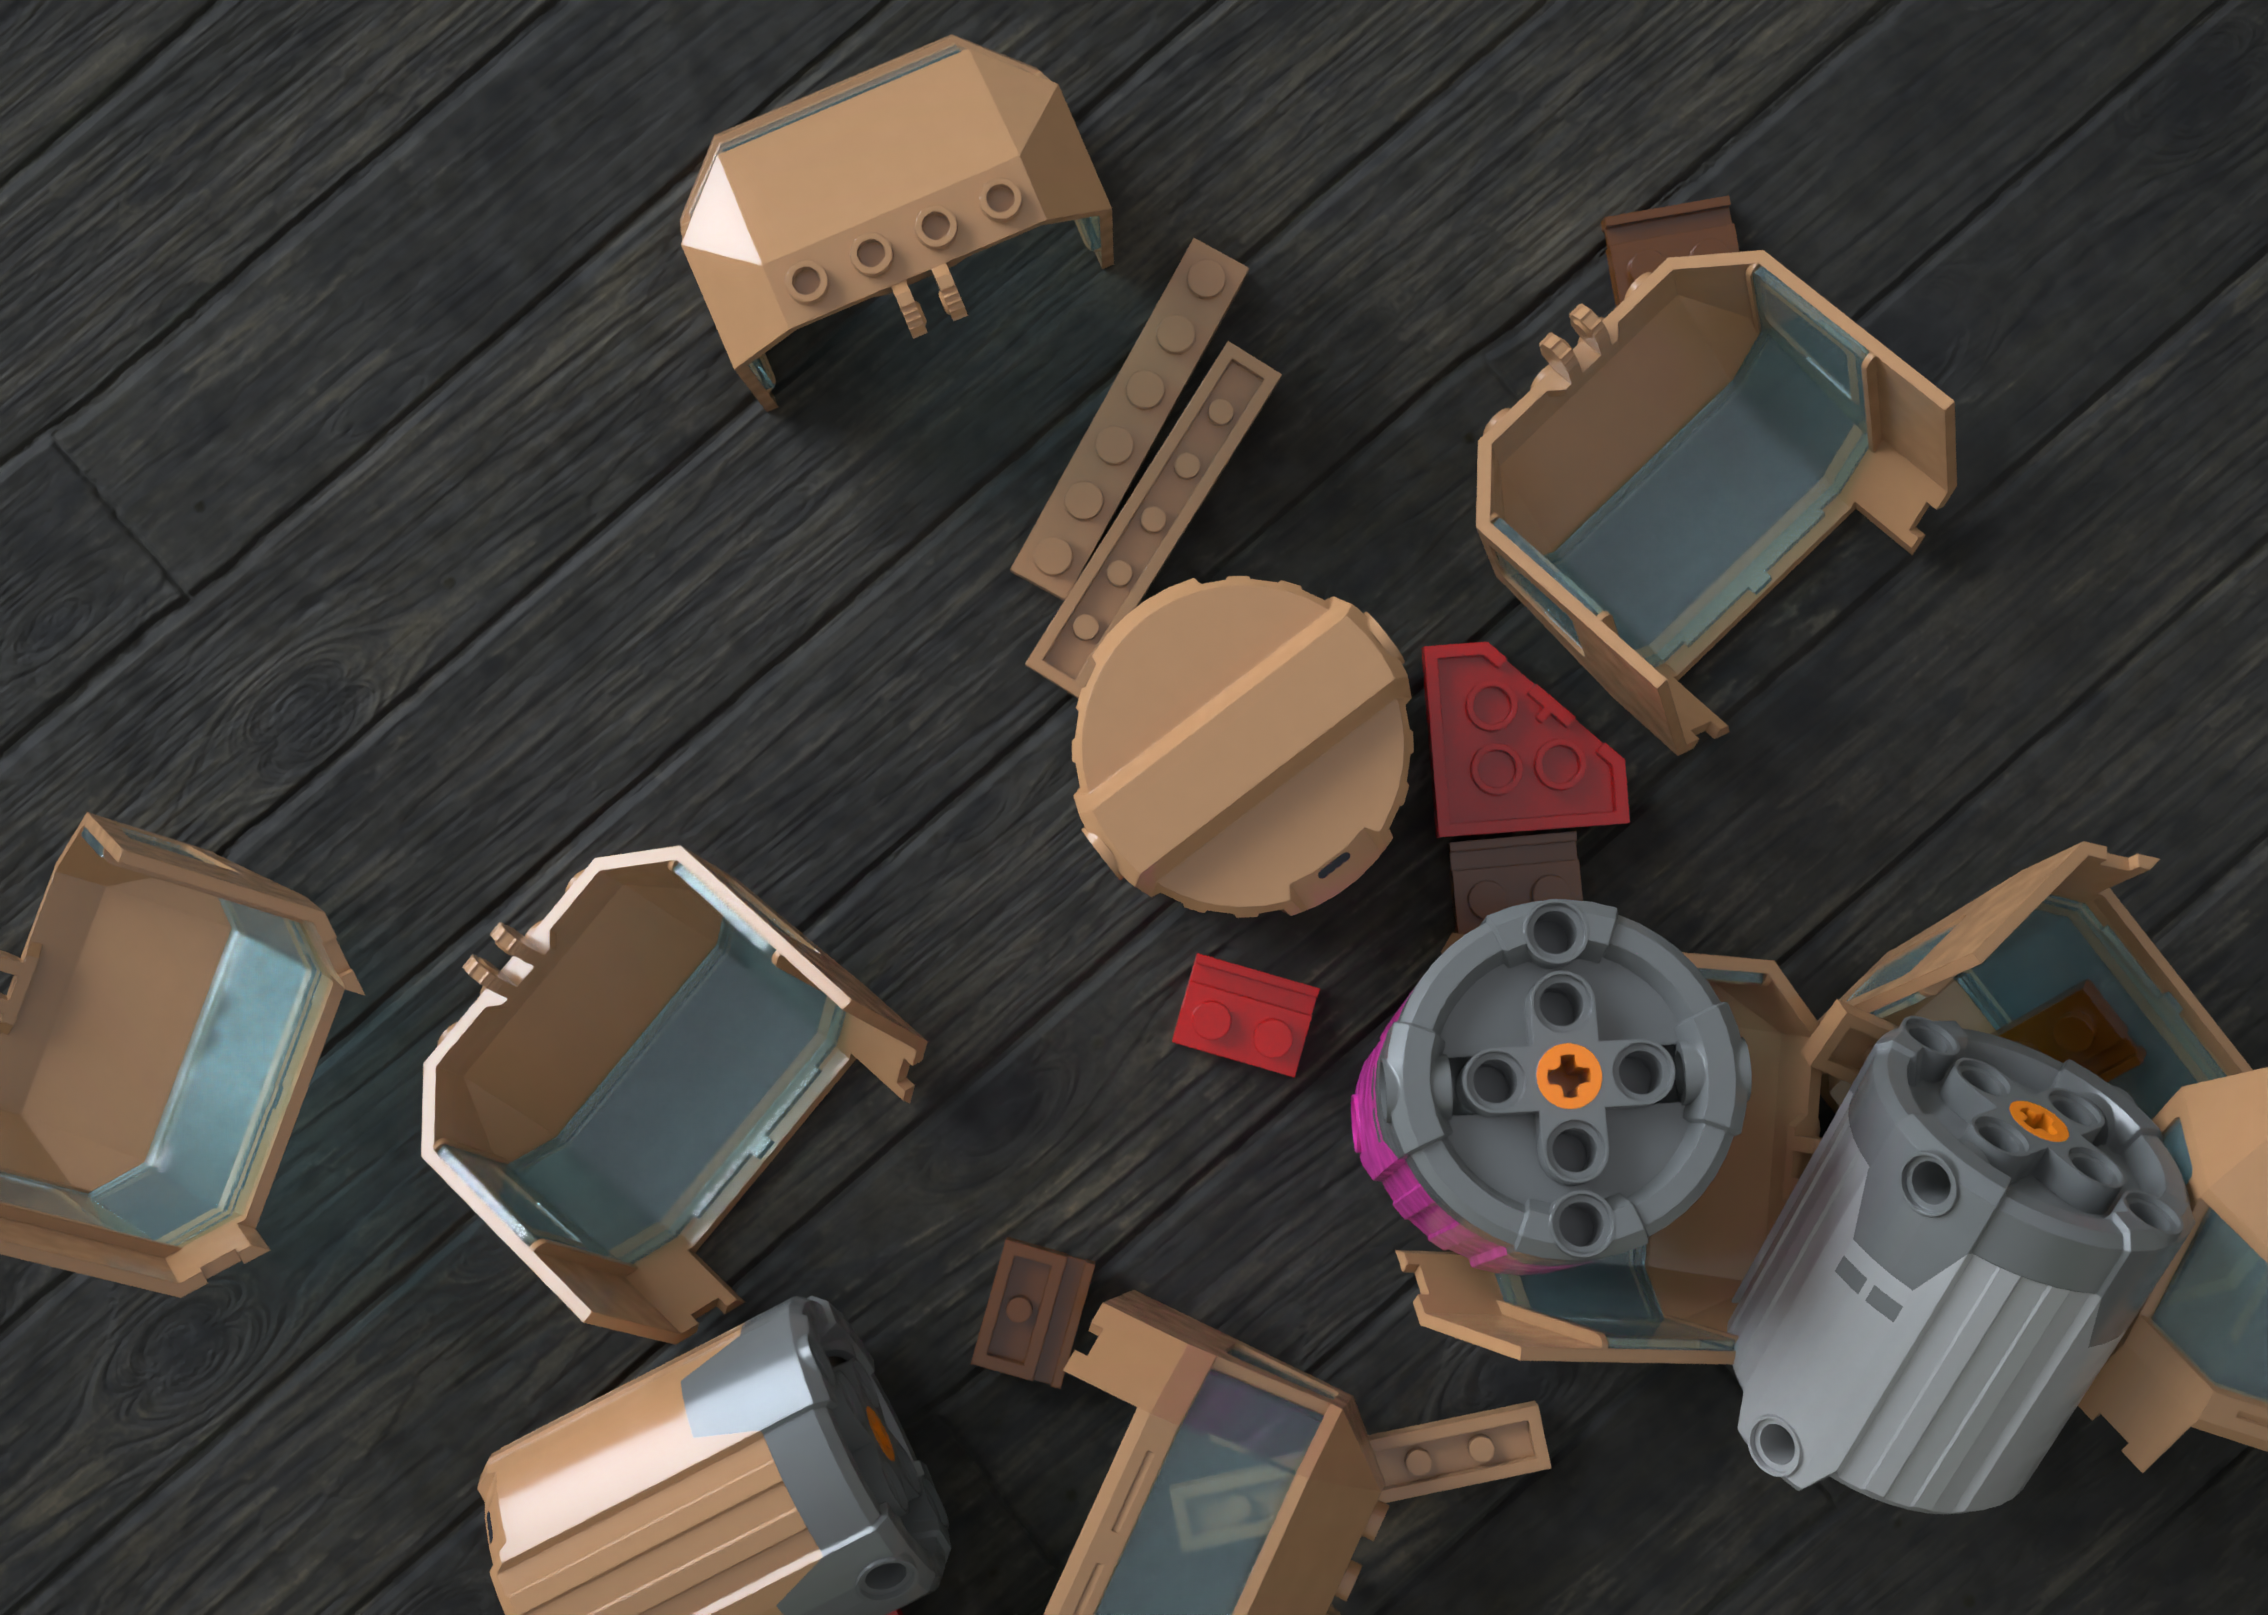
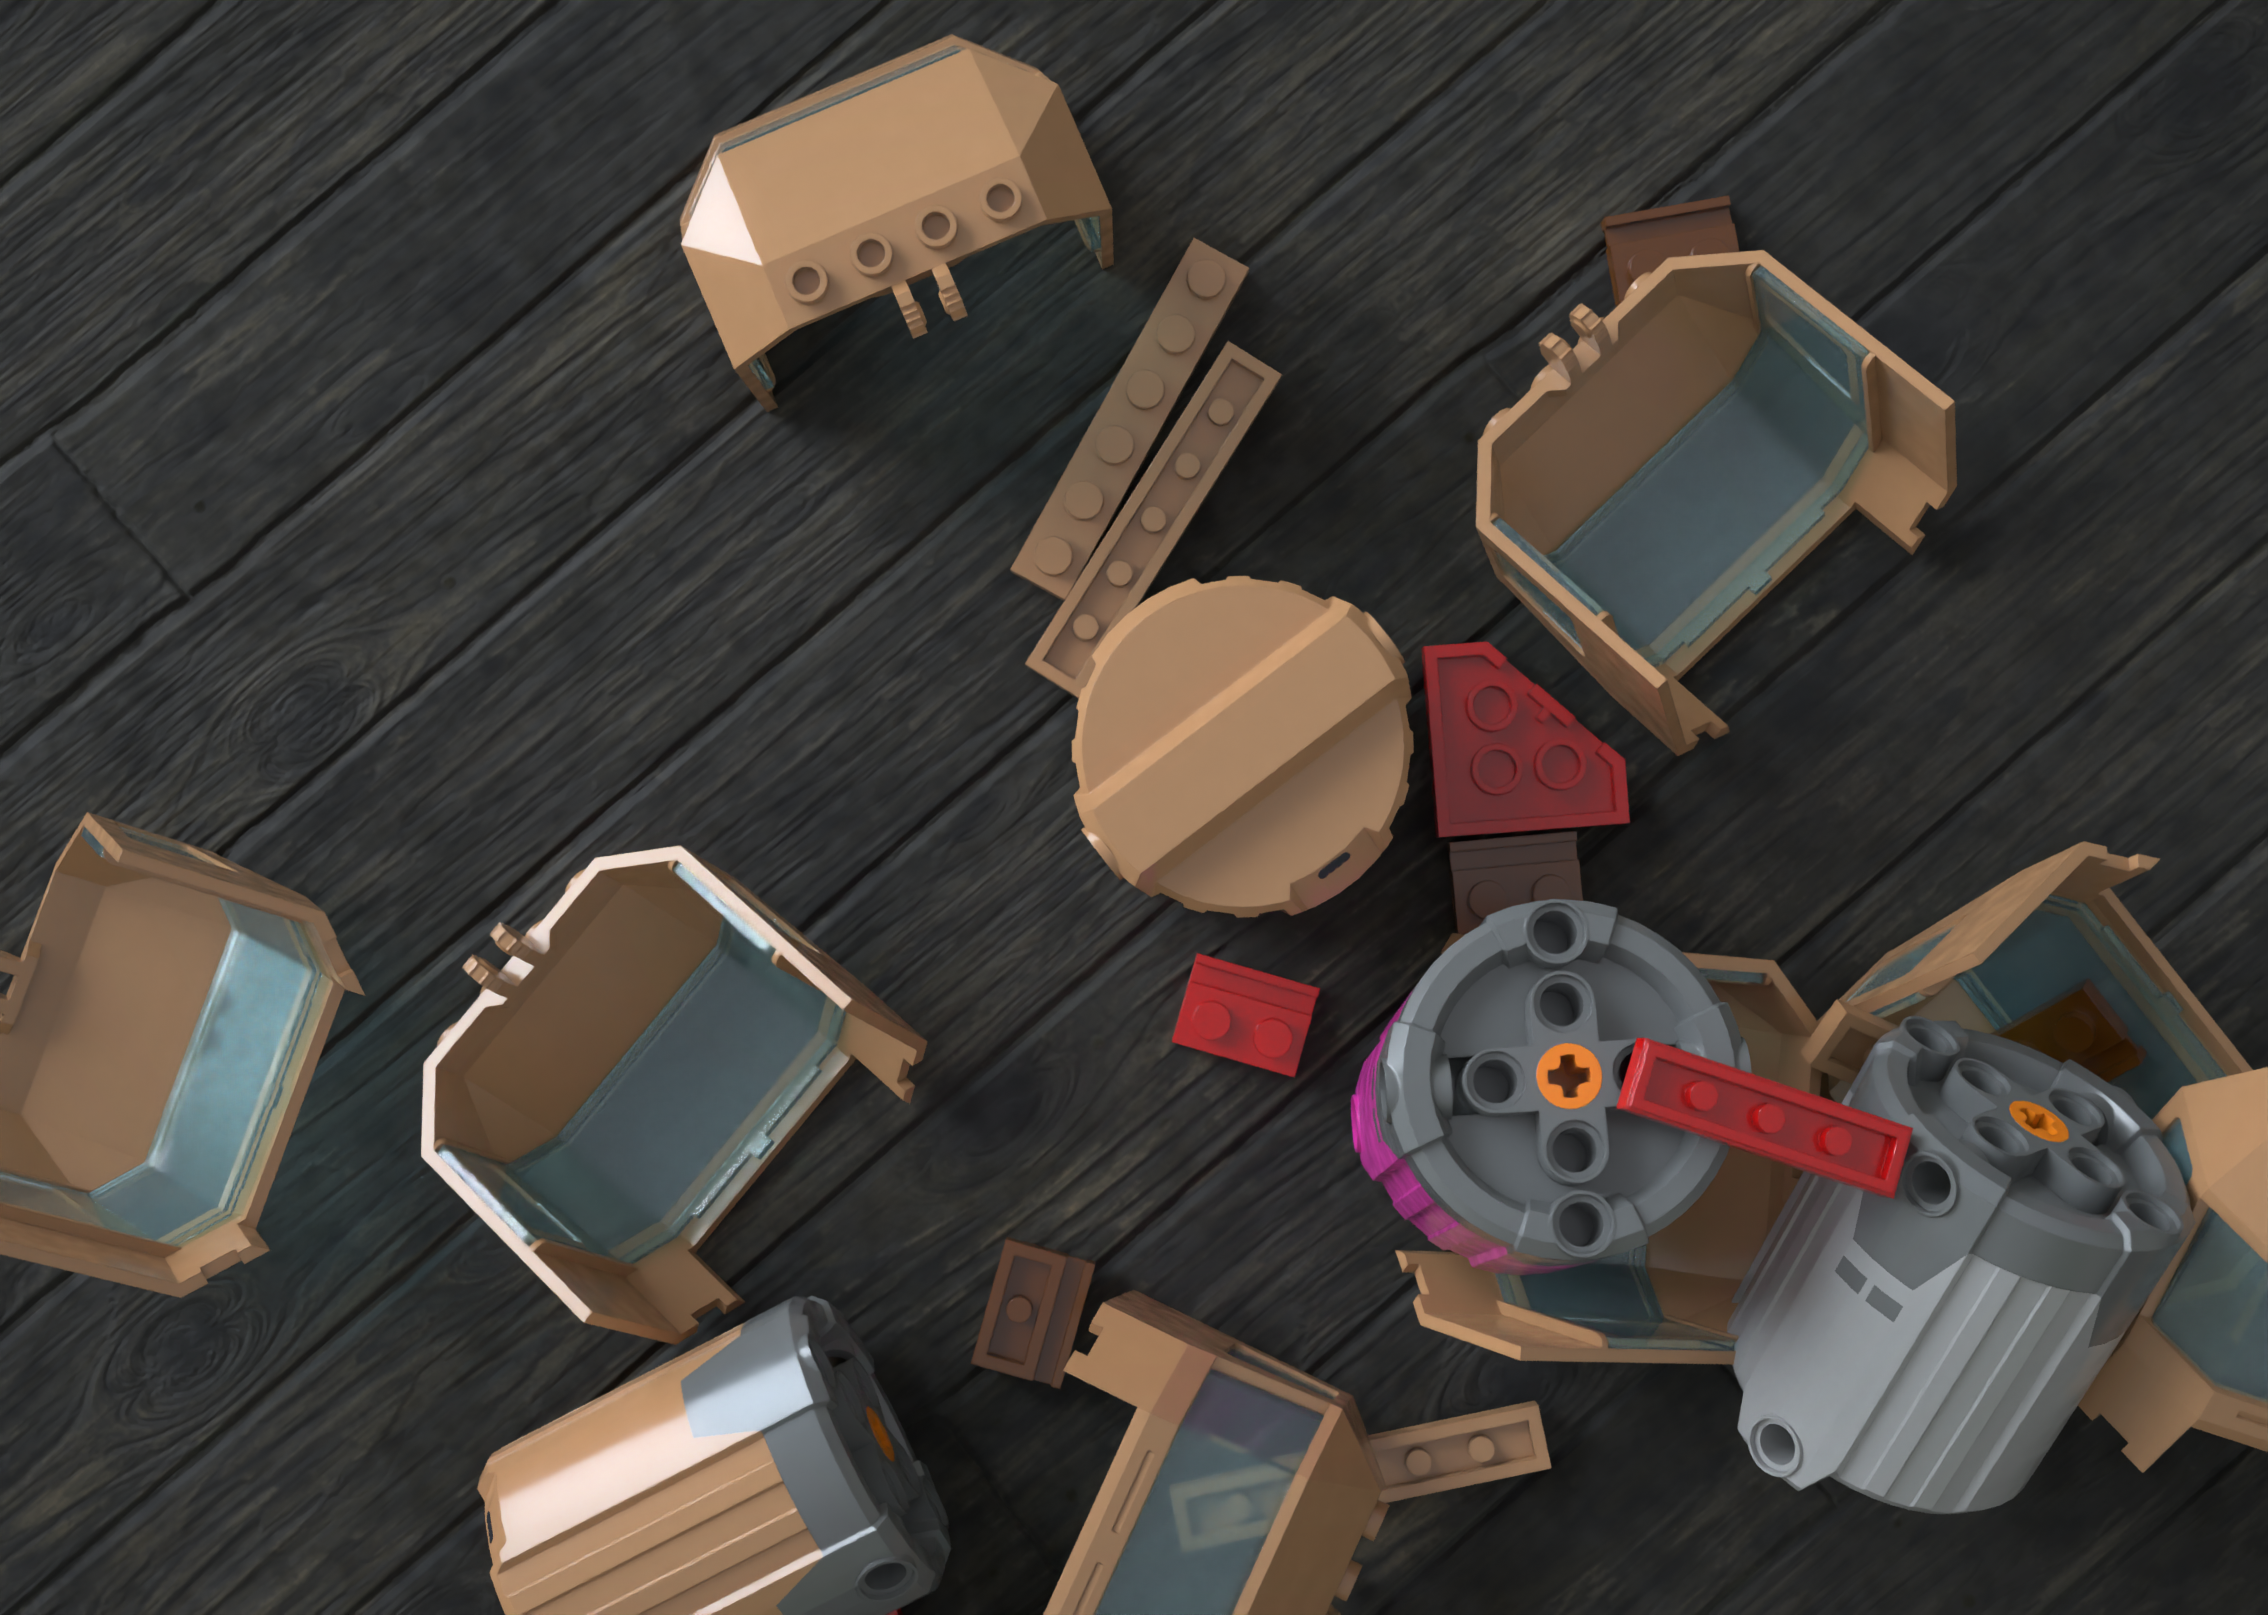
(1764, 1118): none -> red tile

